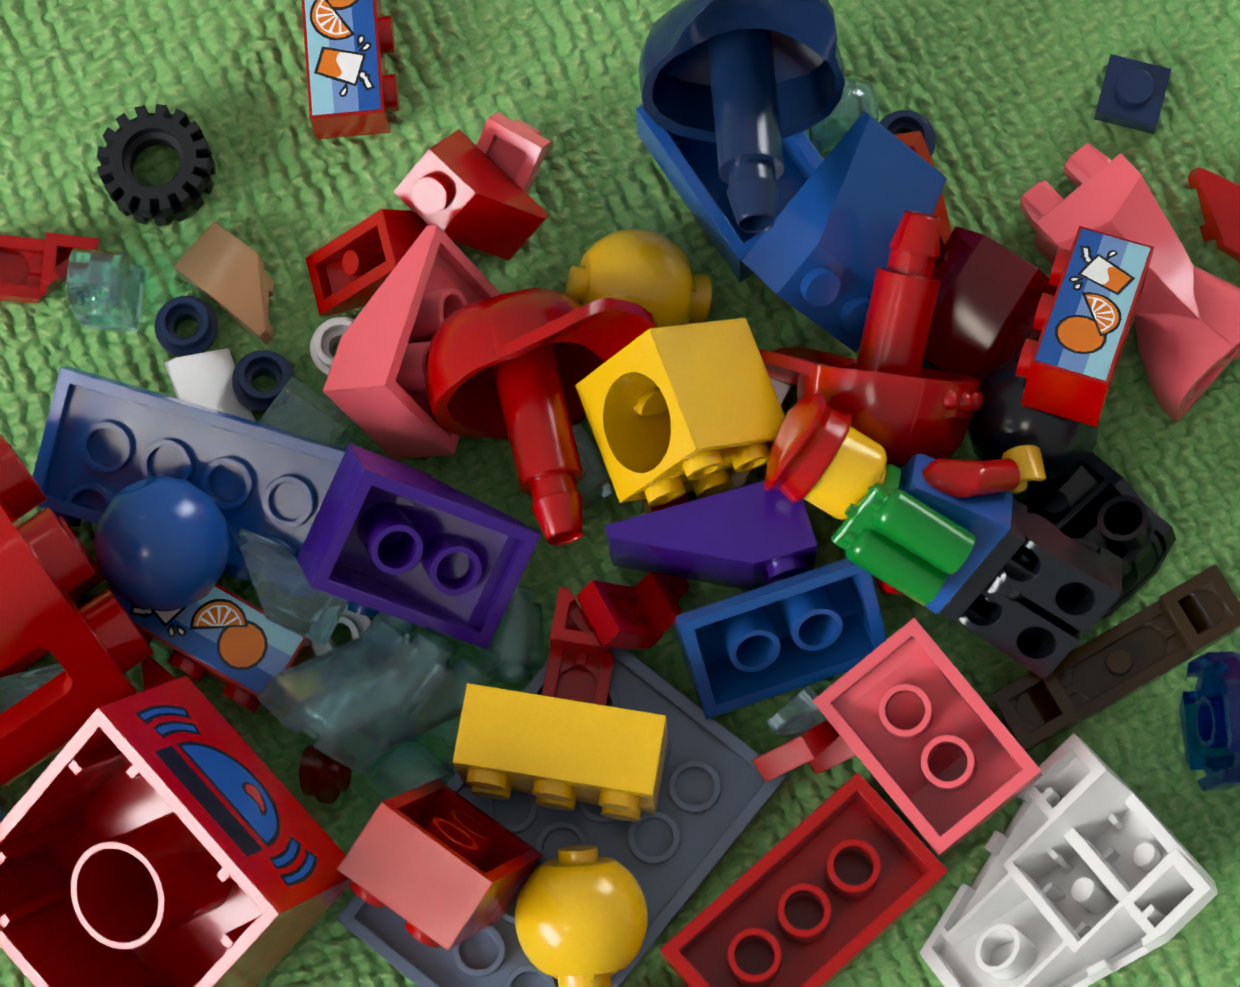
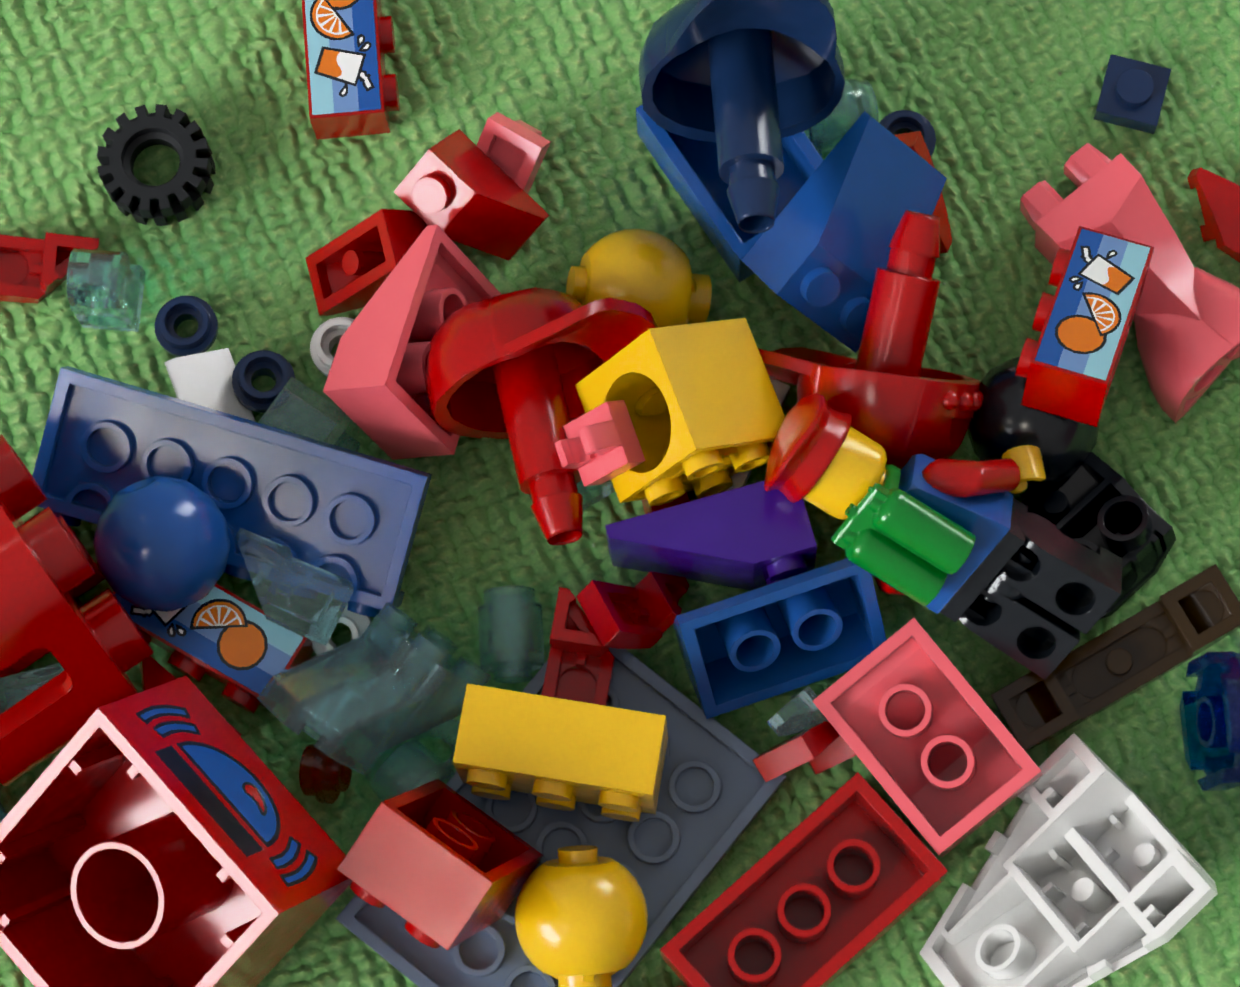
(231, 277): medium nougat slope -> none
(415, 548): dark purple slope -> none
(601, 444): none -> coral tile
(982, 305): dark red slope -> none

